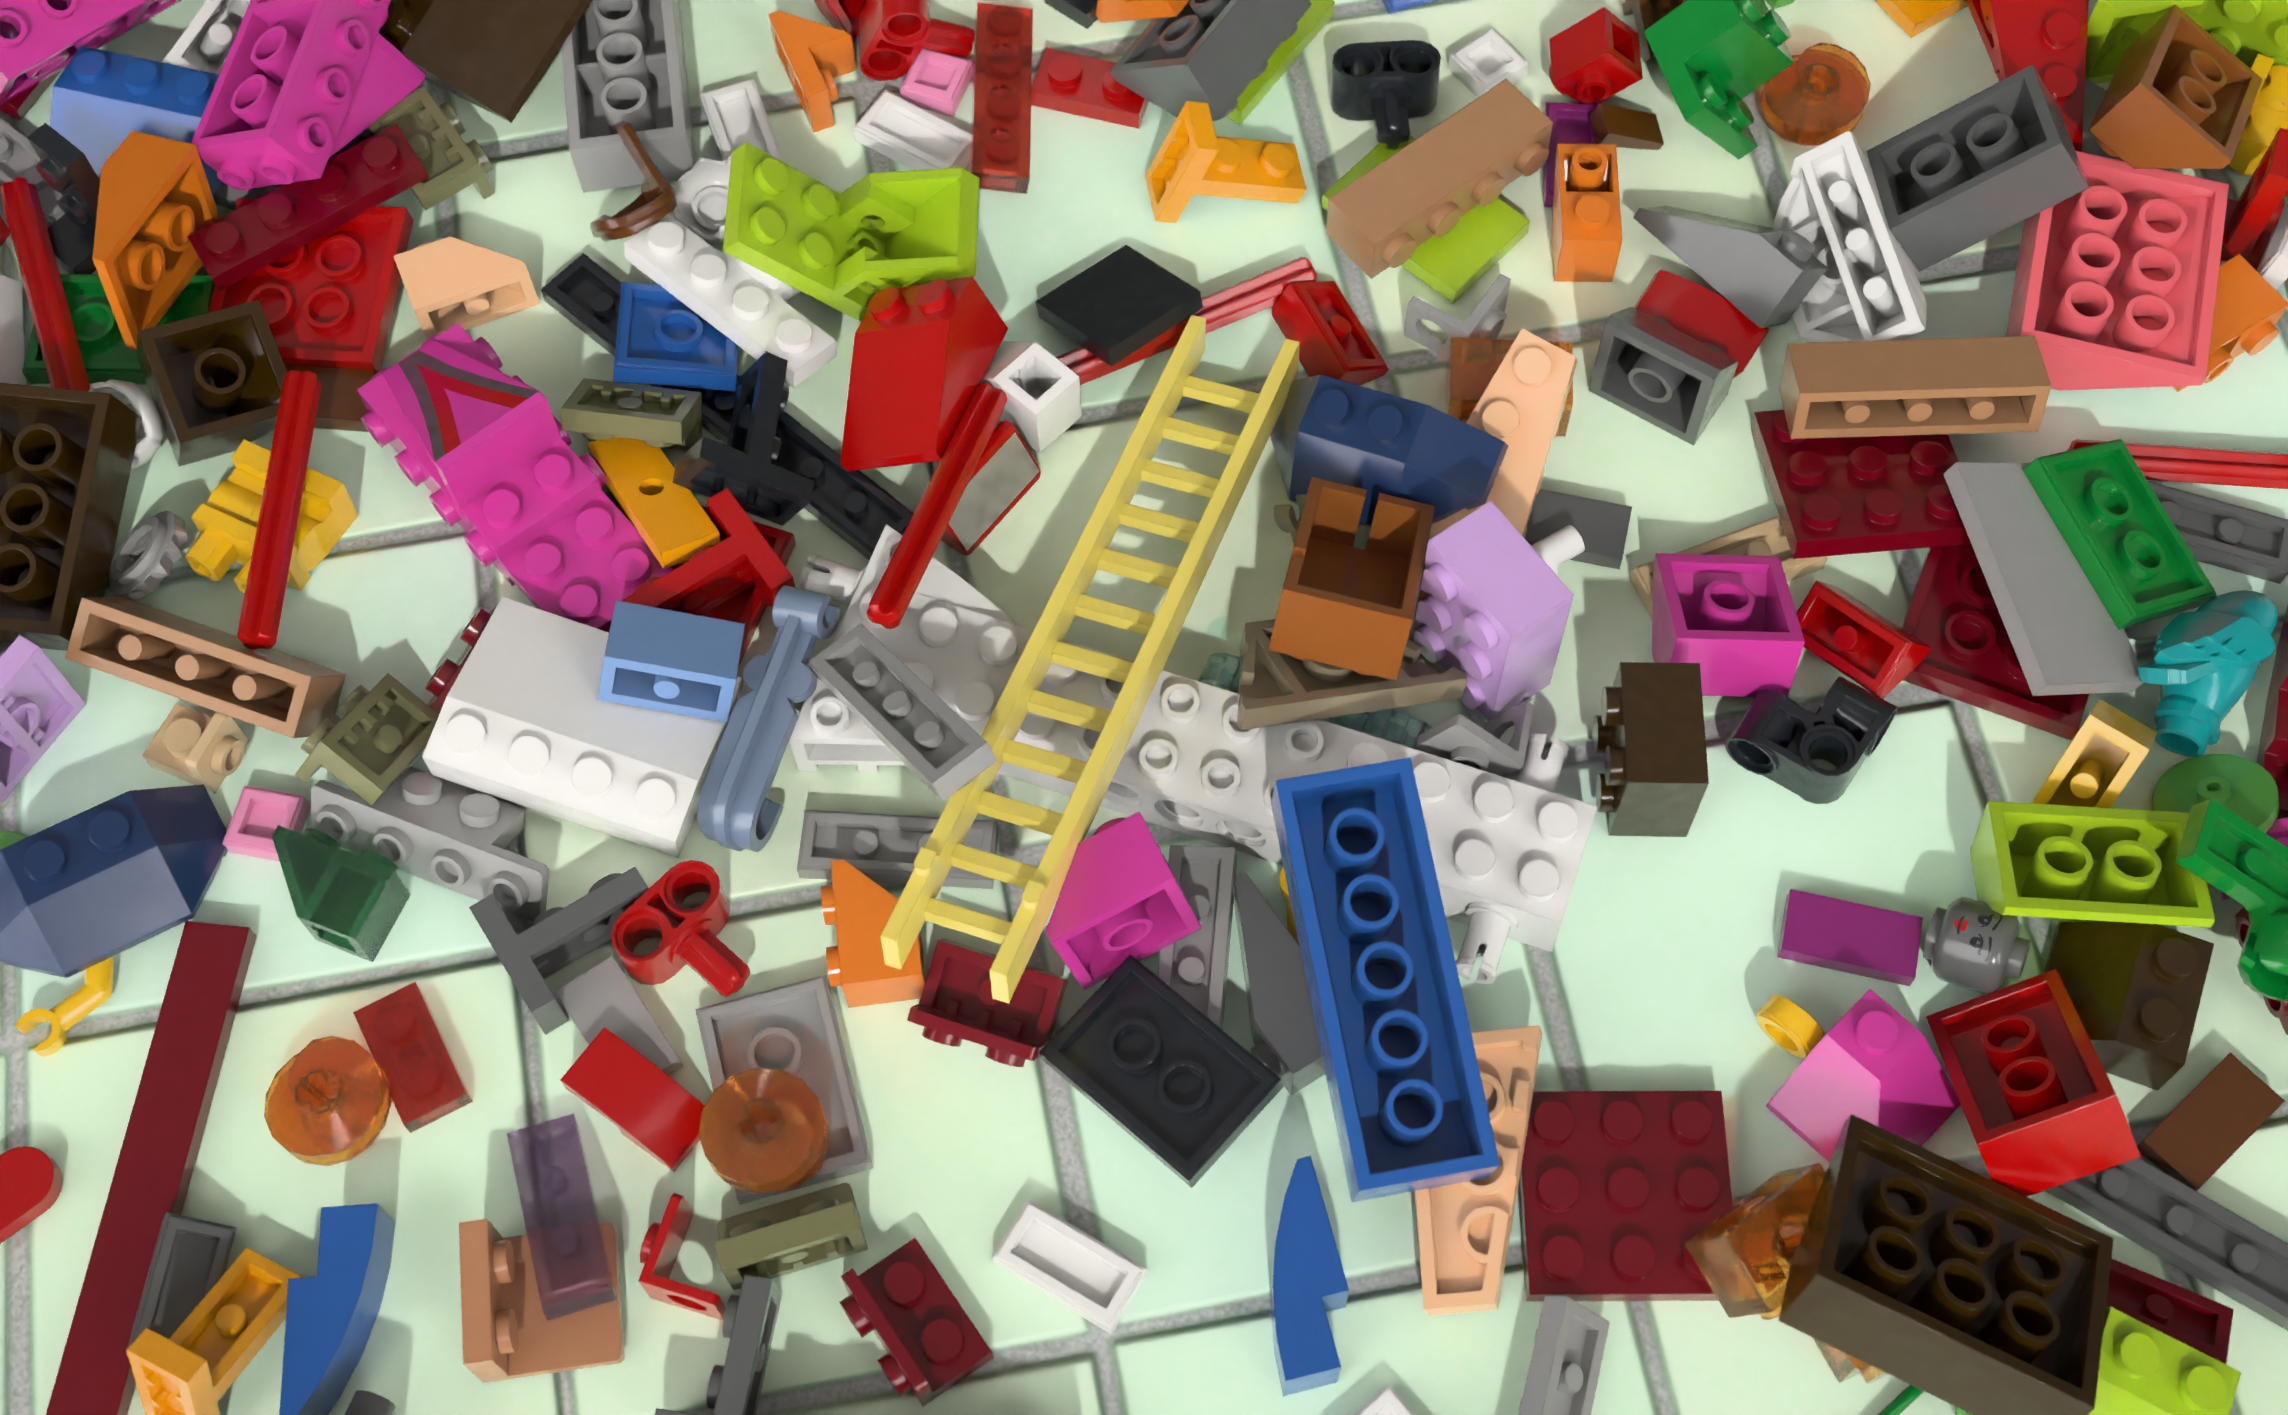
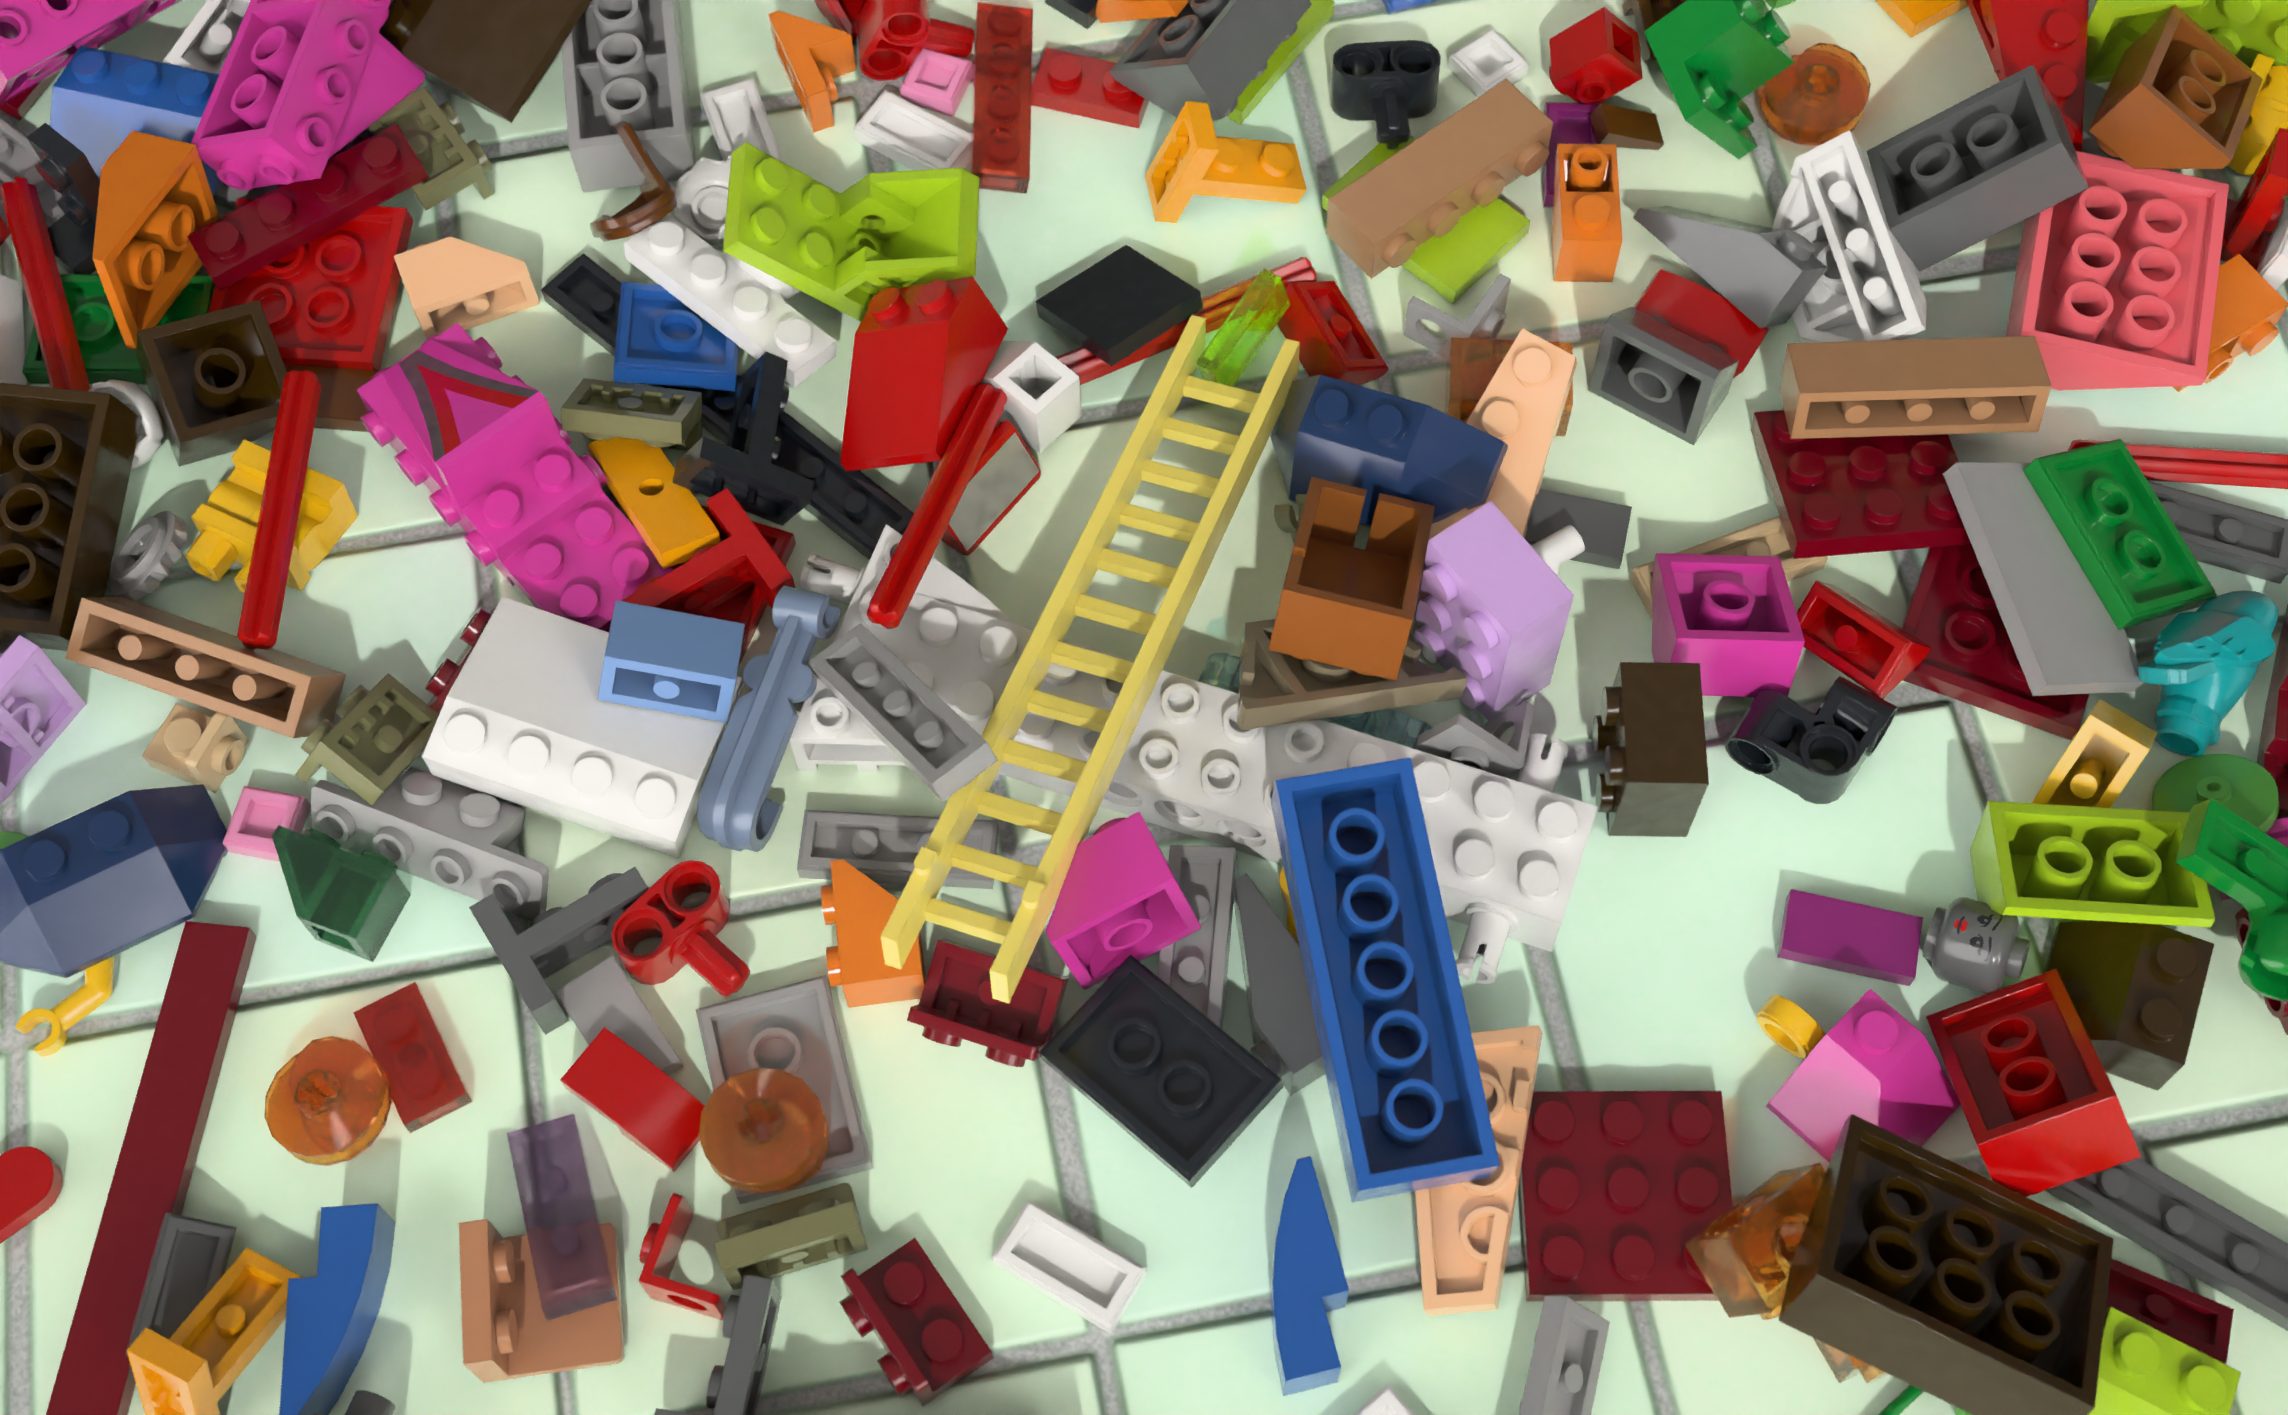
(1244, 330): none -> clear neon green tile
(2210, 1123): reddish brown tile -> none

